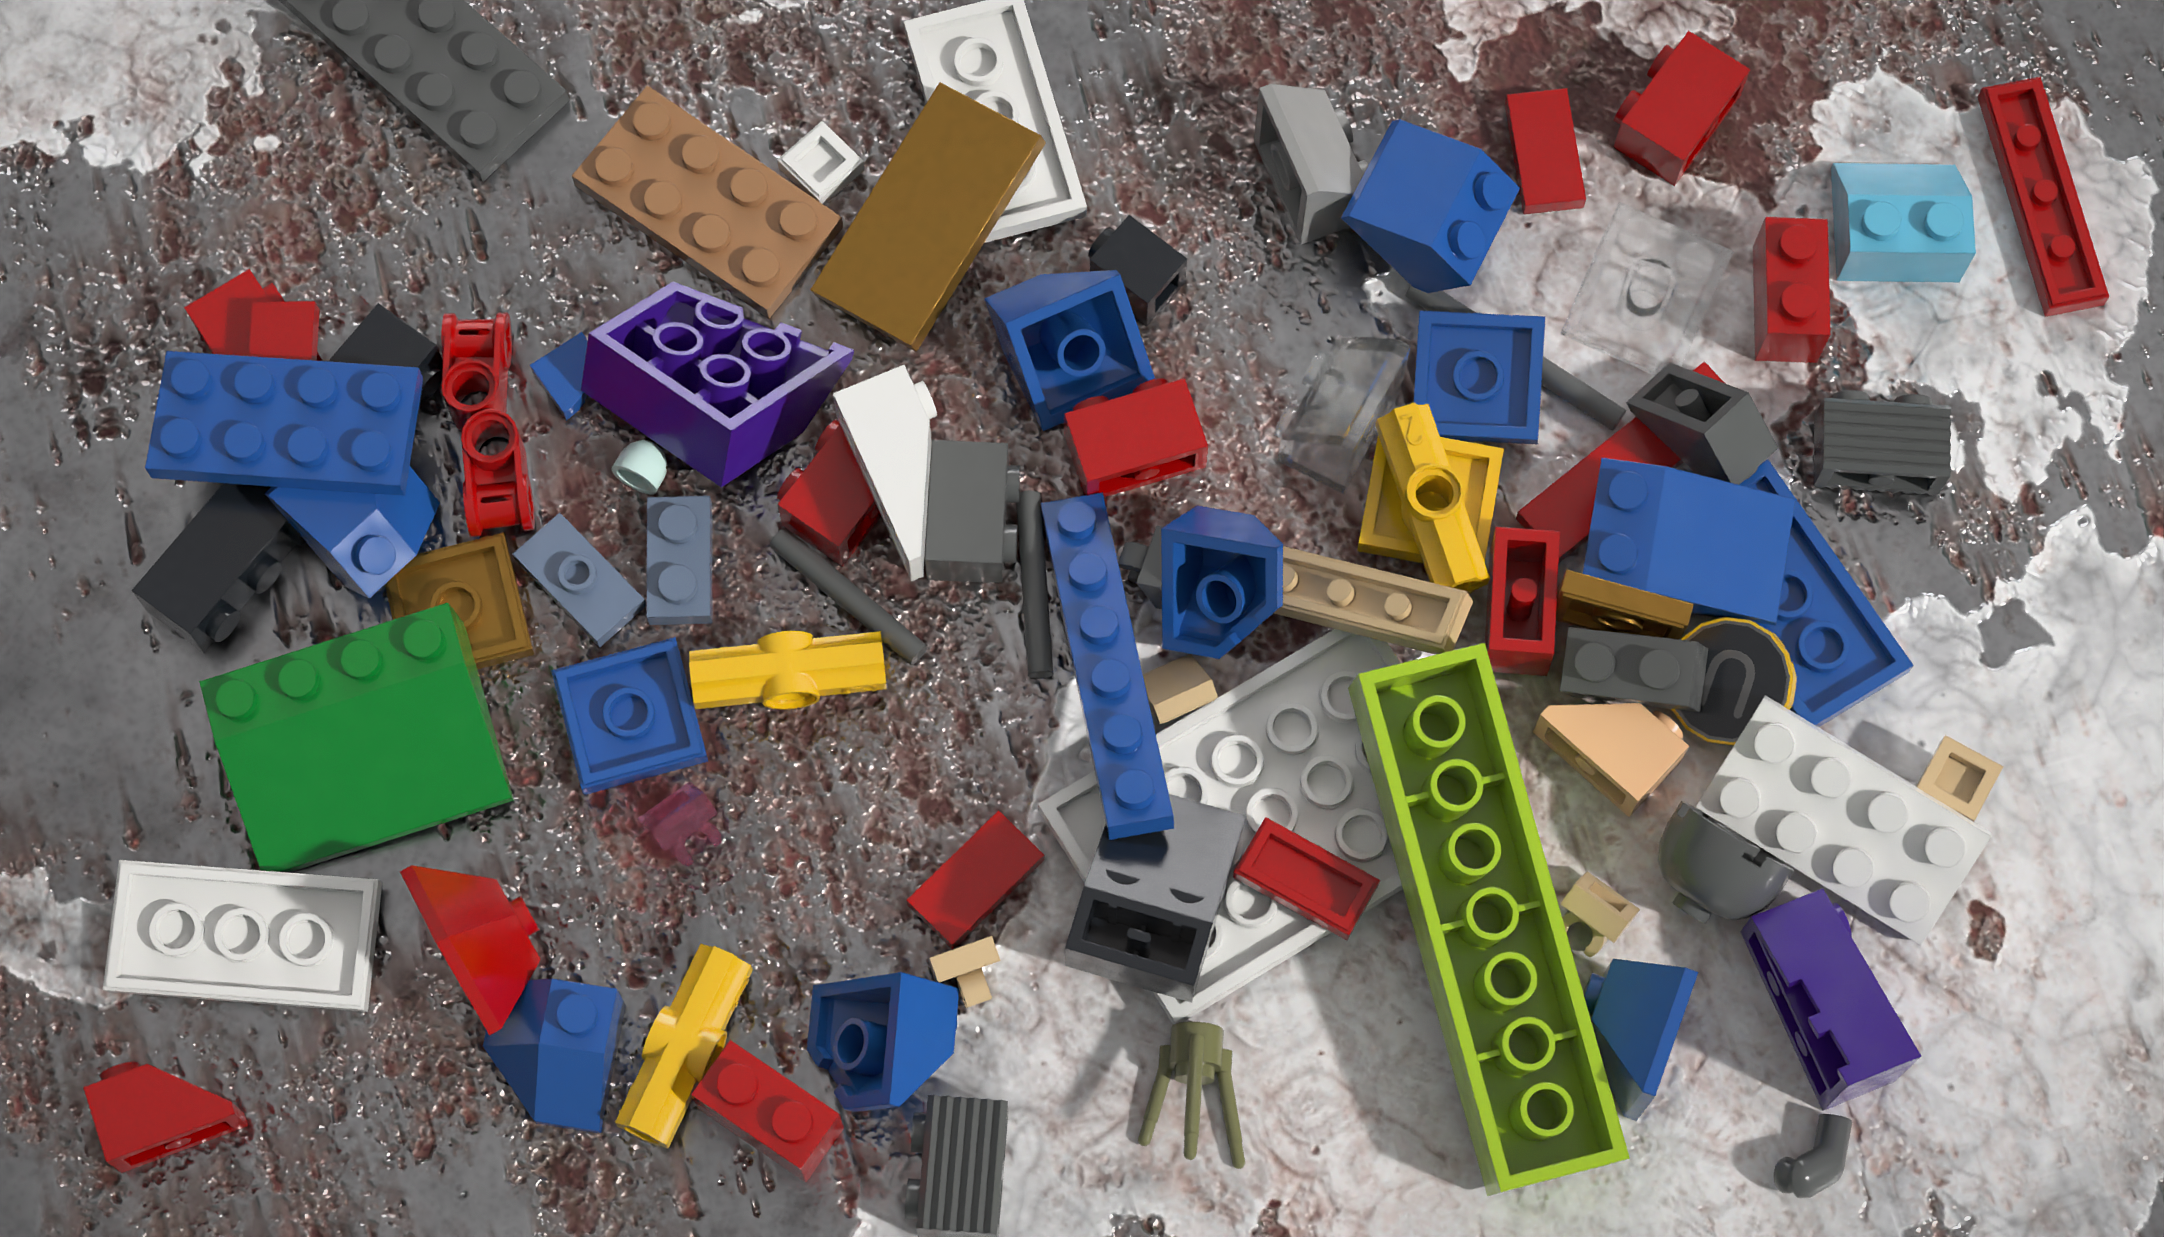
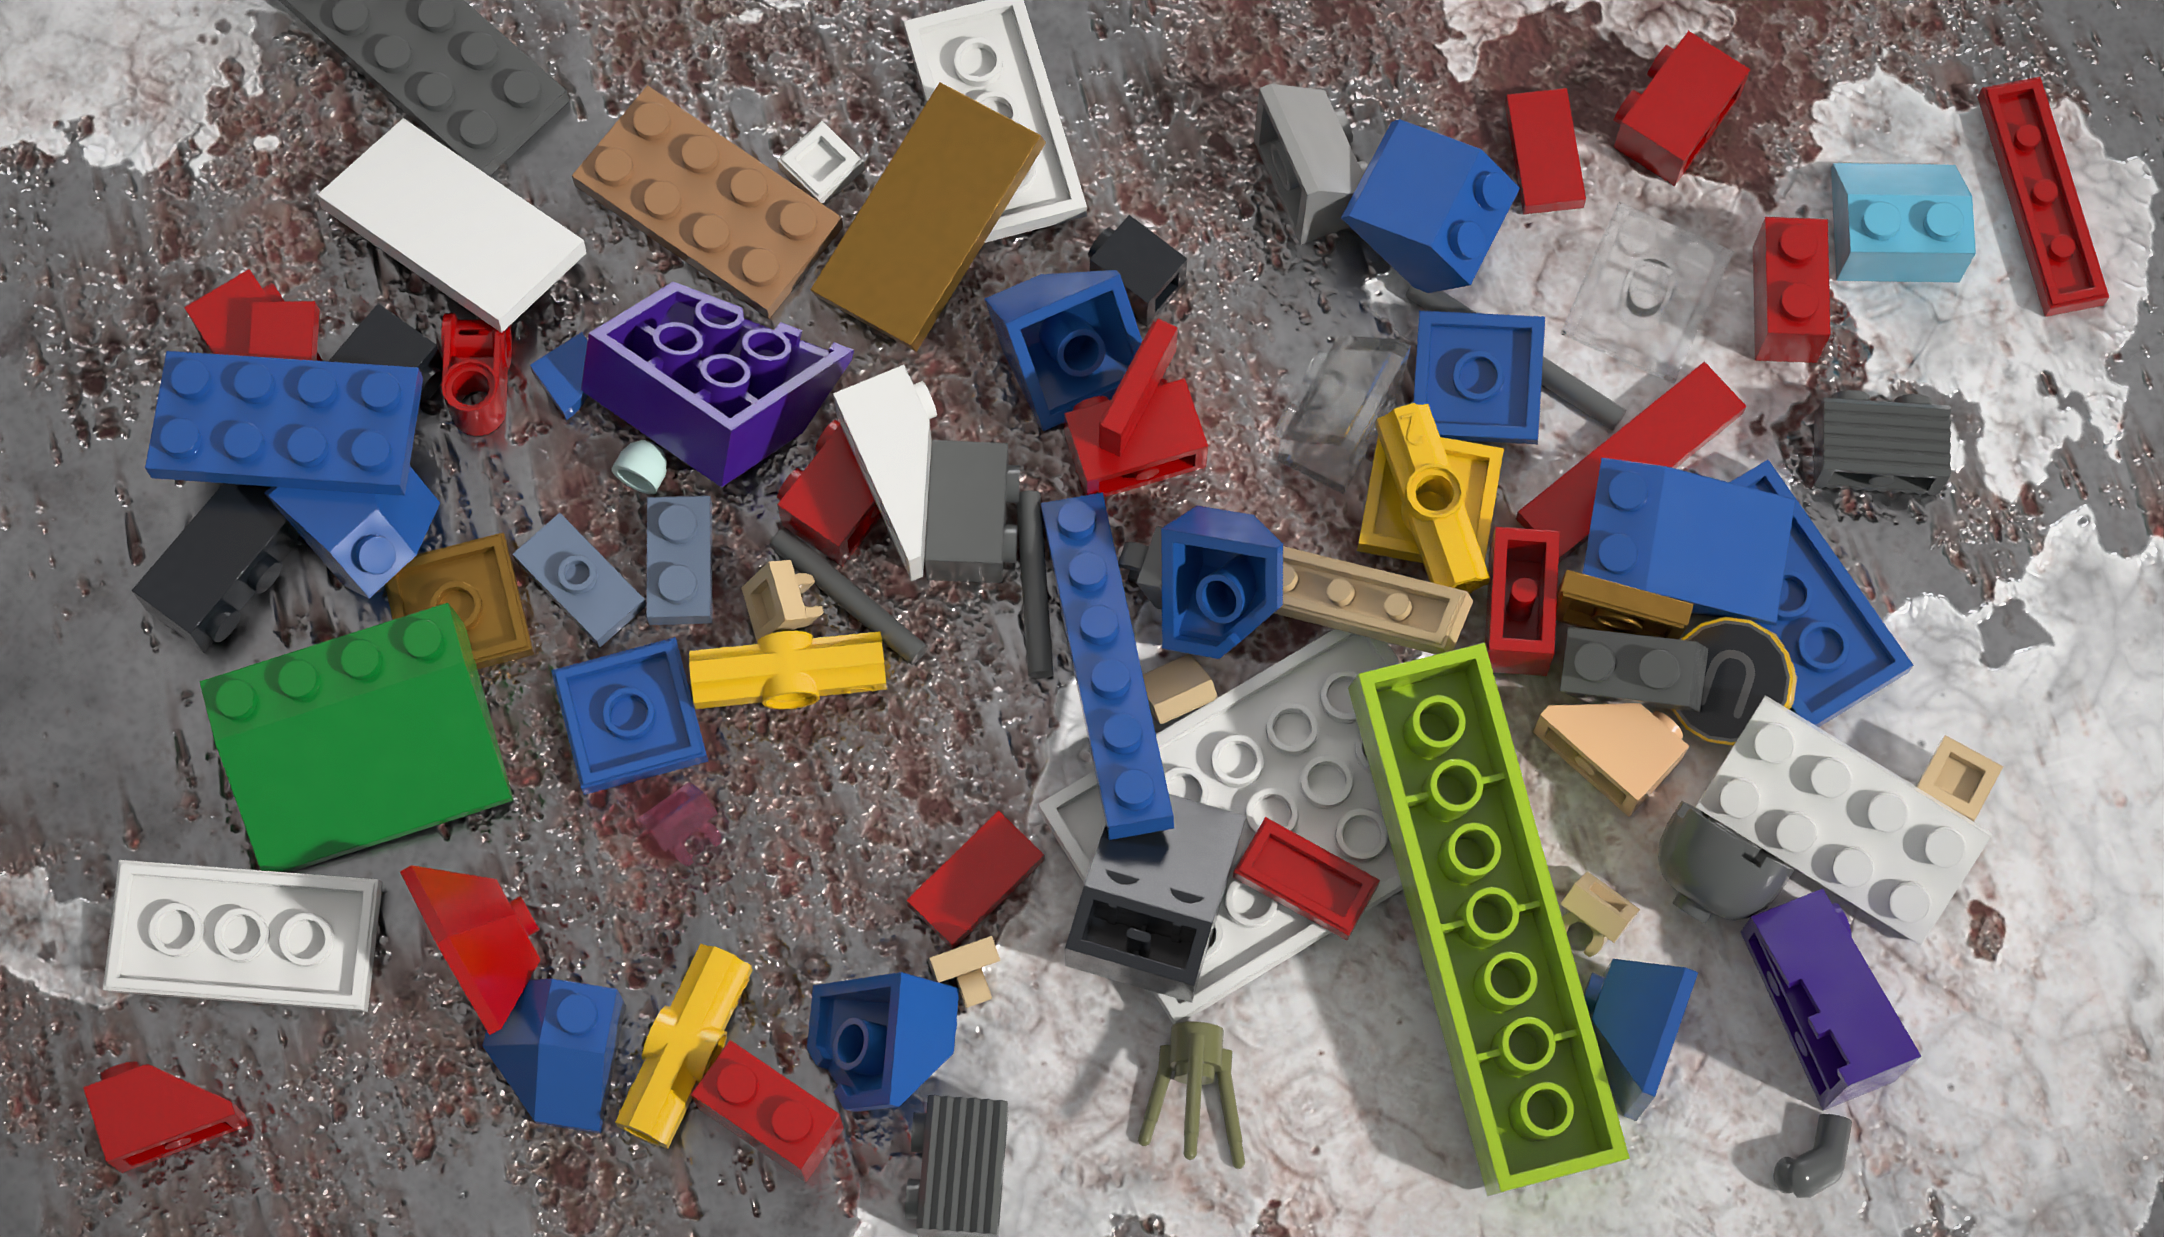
(452, 224): none -> white tile
(498, 485): red piece -> none
(776, 599): none -> tan tile
(1137, 386): none -> red tile
(1705, 423): dark grey slope -> none

